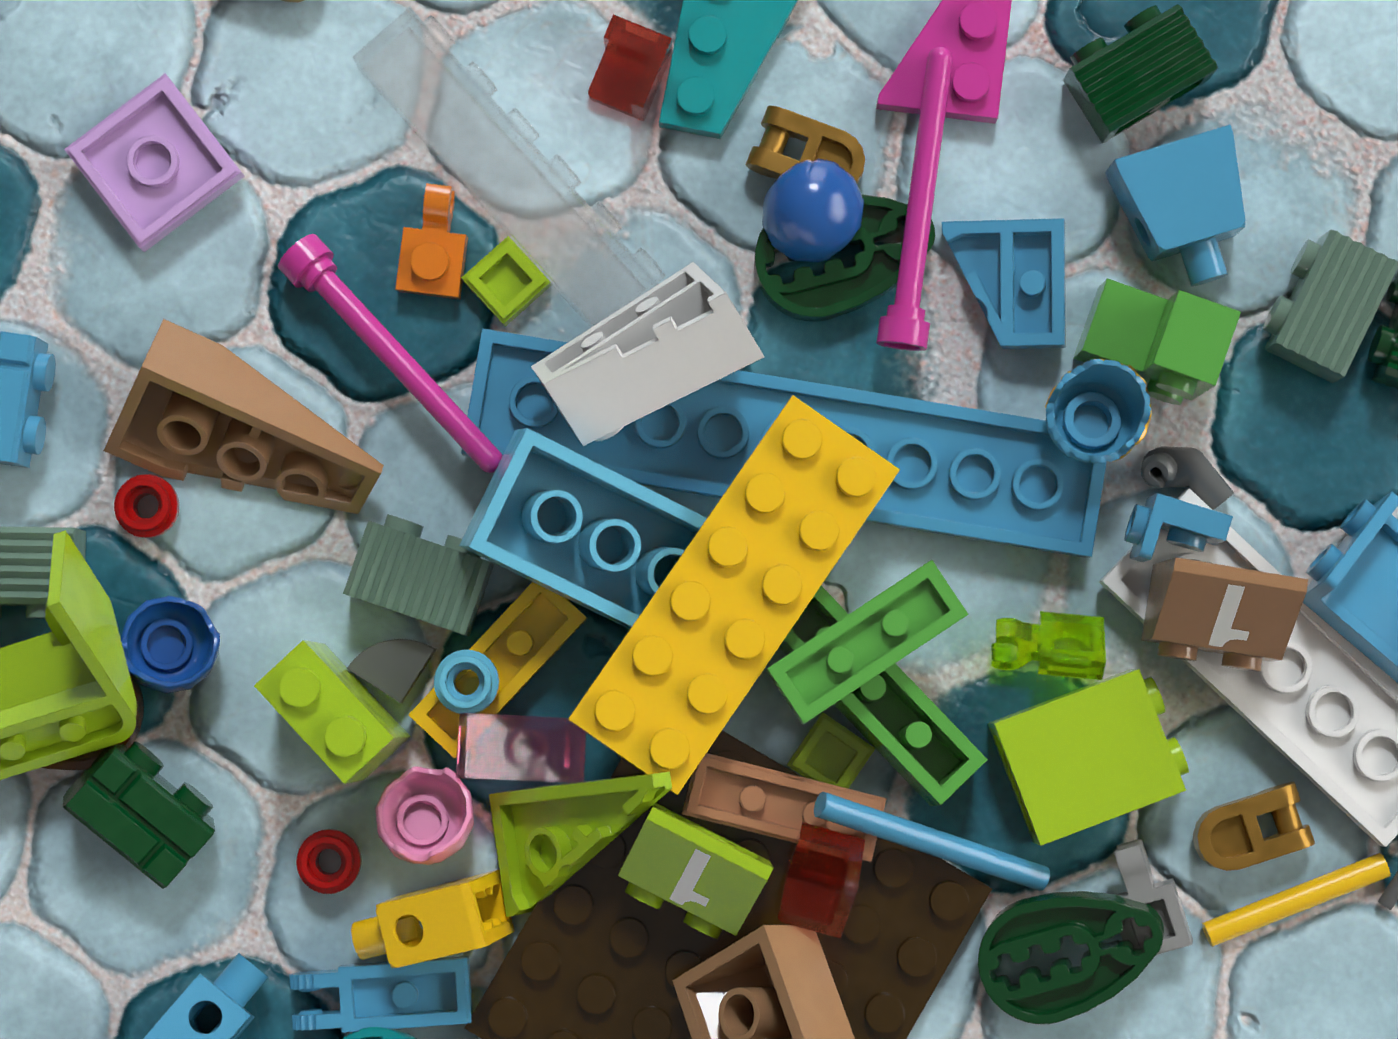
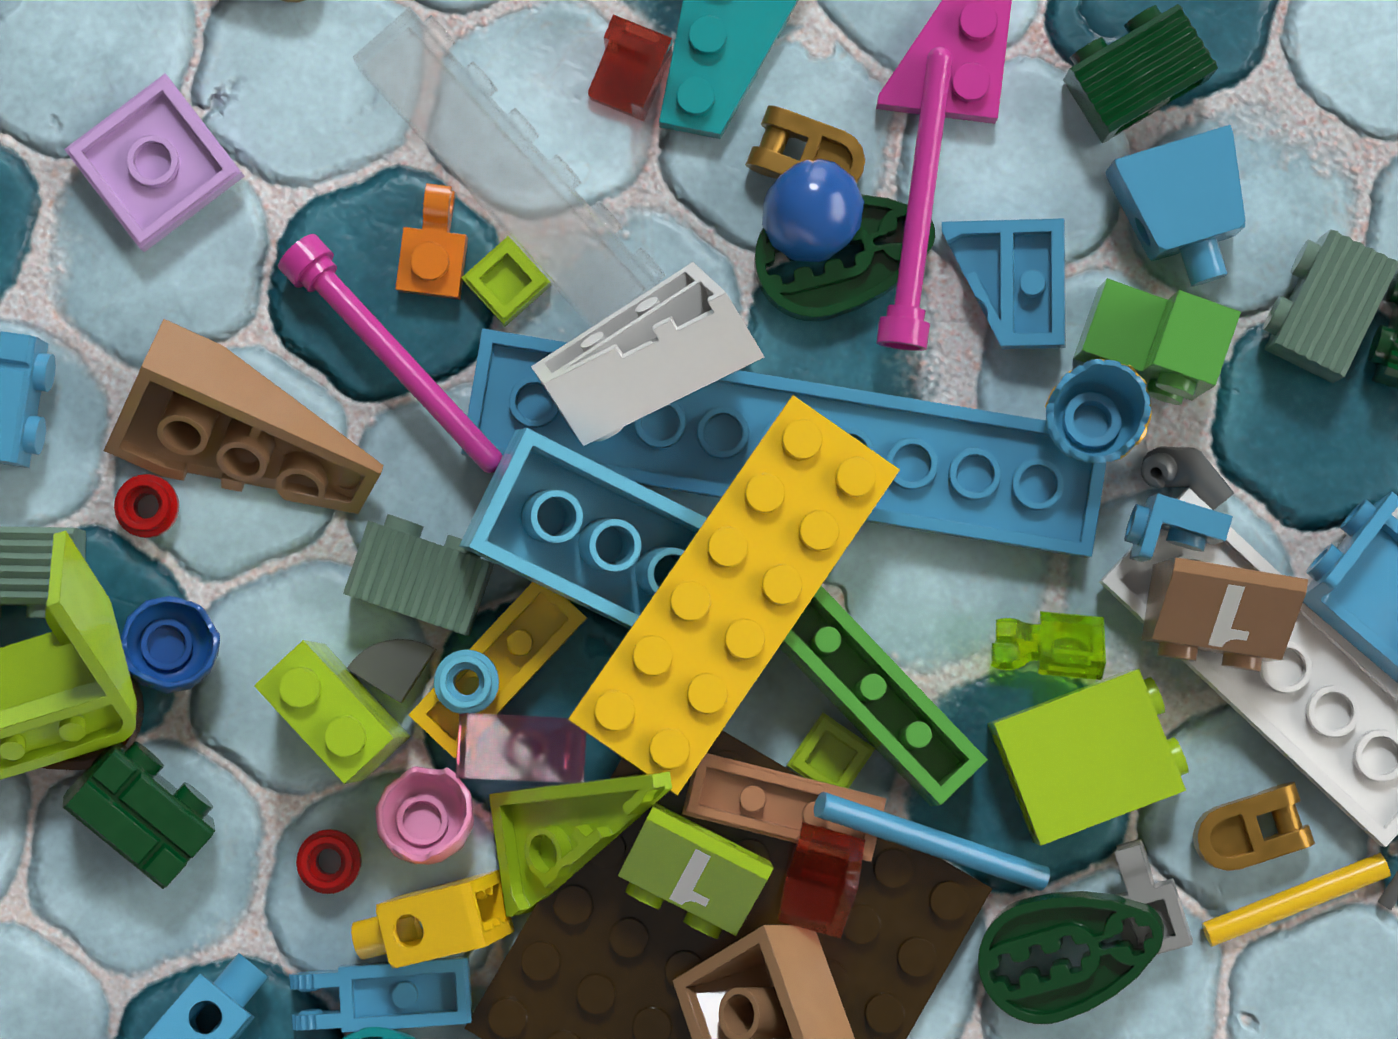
(866, 642): bright green plate -> none

